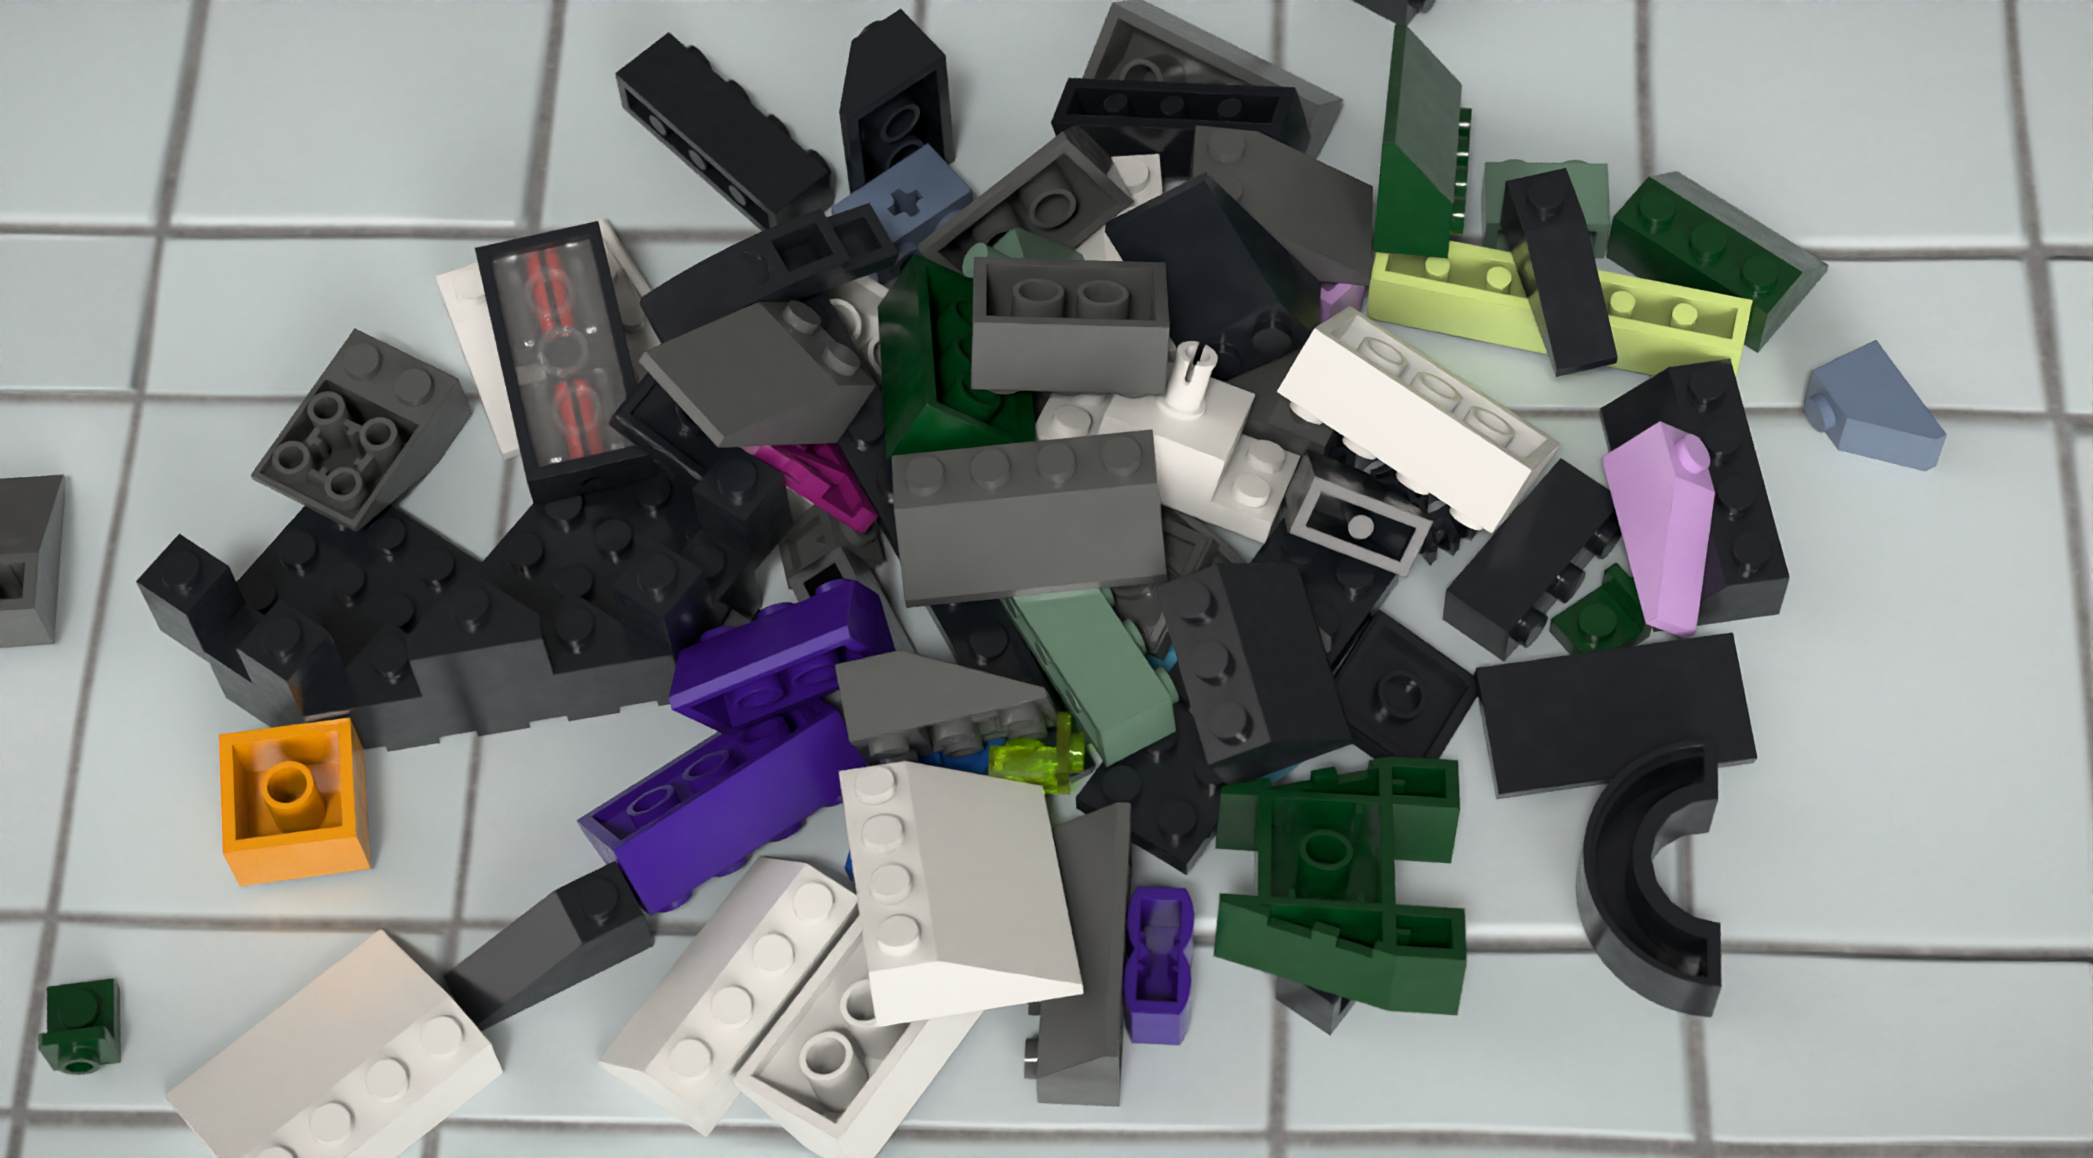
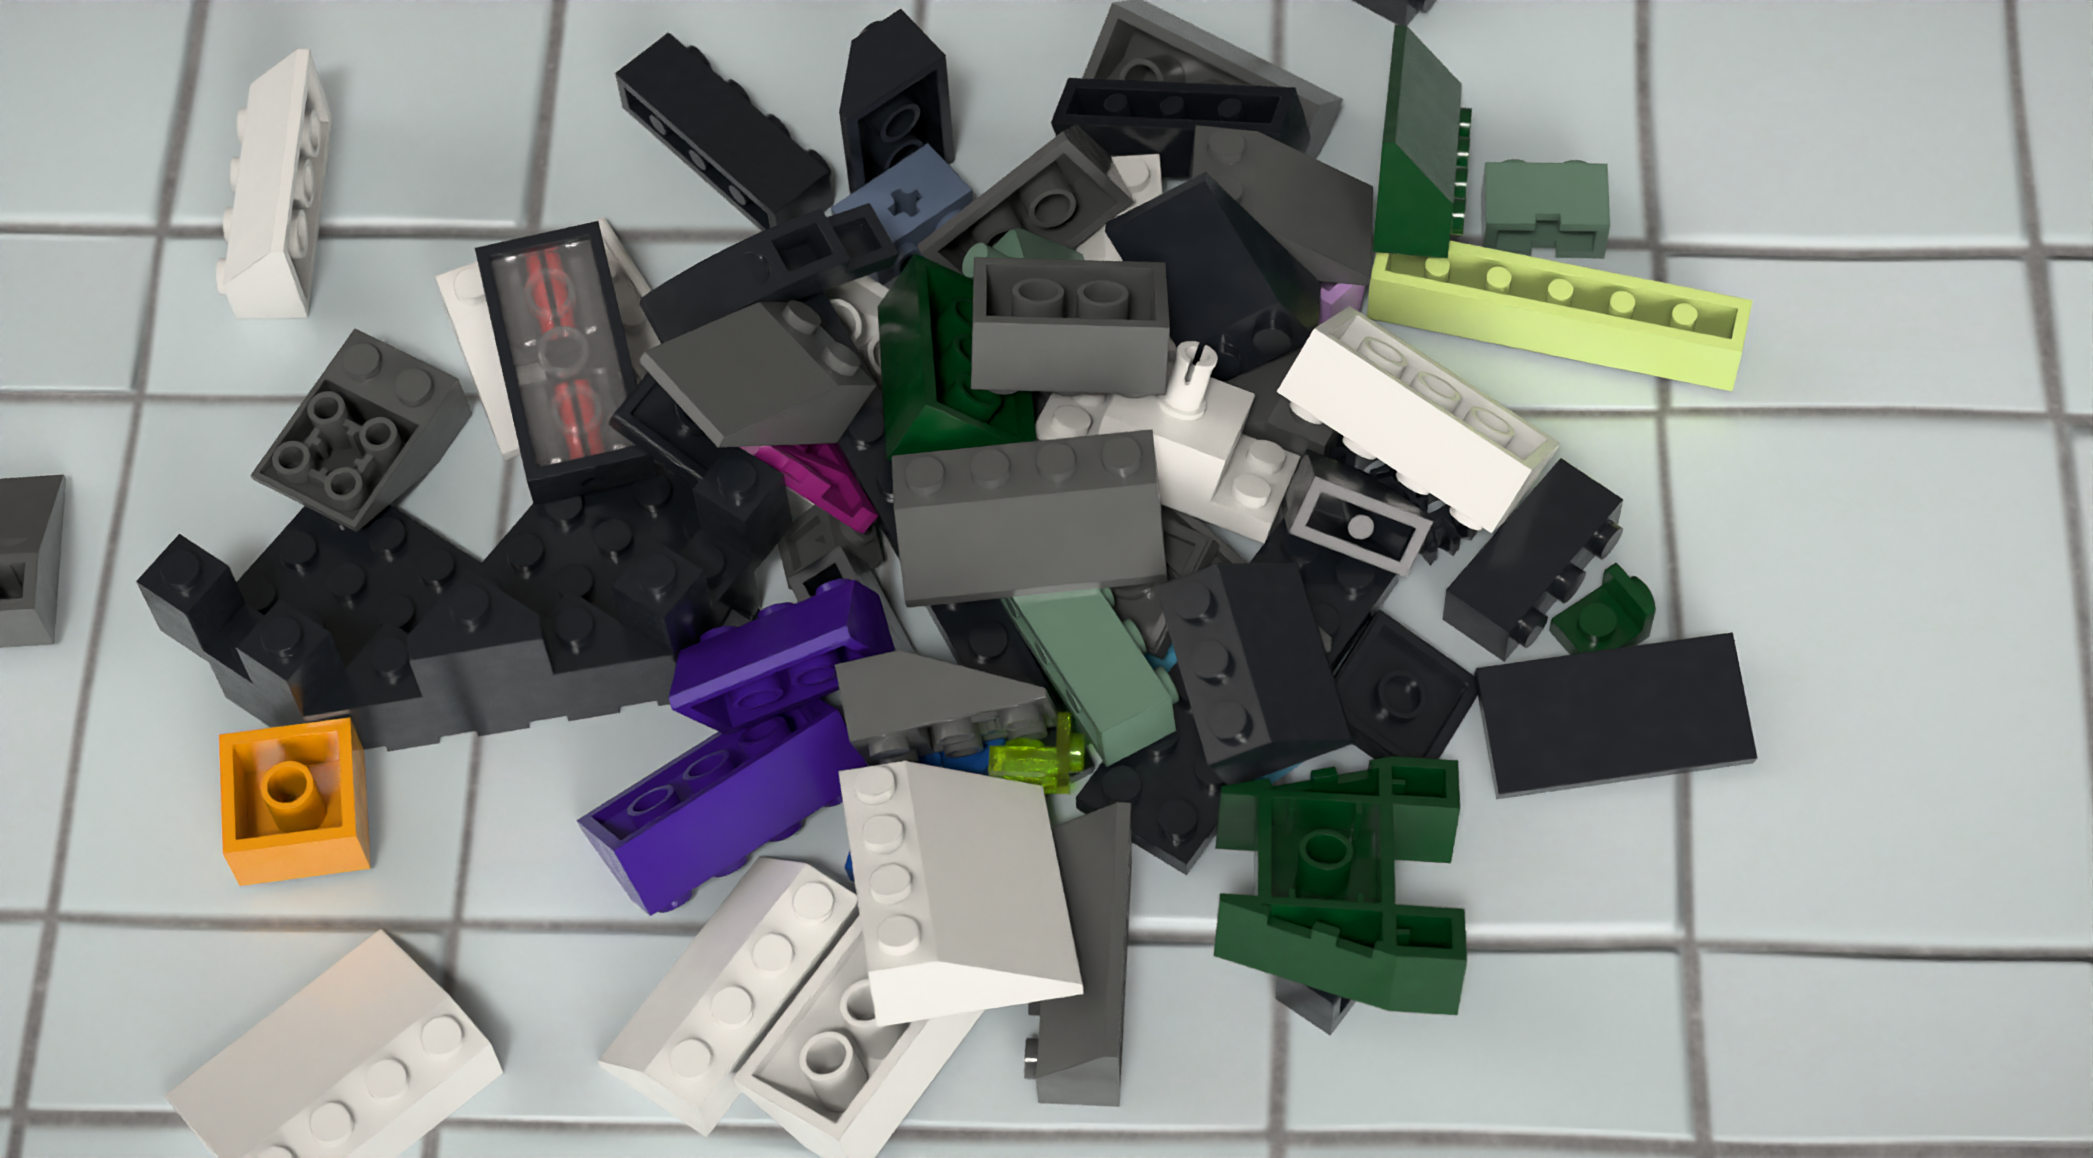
(82, 1027): dark green bracket -> none
(277, 193): none -> white slope
(551, 948): black slope -> none
(1158, 965): dark purple brick -> none
(1558, 270): black slope -> none
(1621, 905): black brick -> none
(1665, 521): lavender slope -> none
(1699, 241): dark green slope -> none
(1744, 553): black slope -> none
(1873, 410): sand blue slope -> none

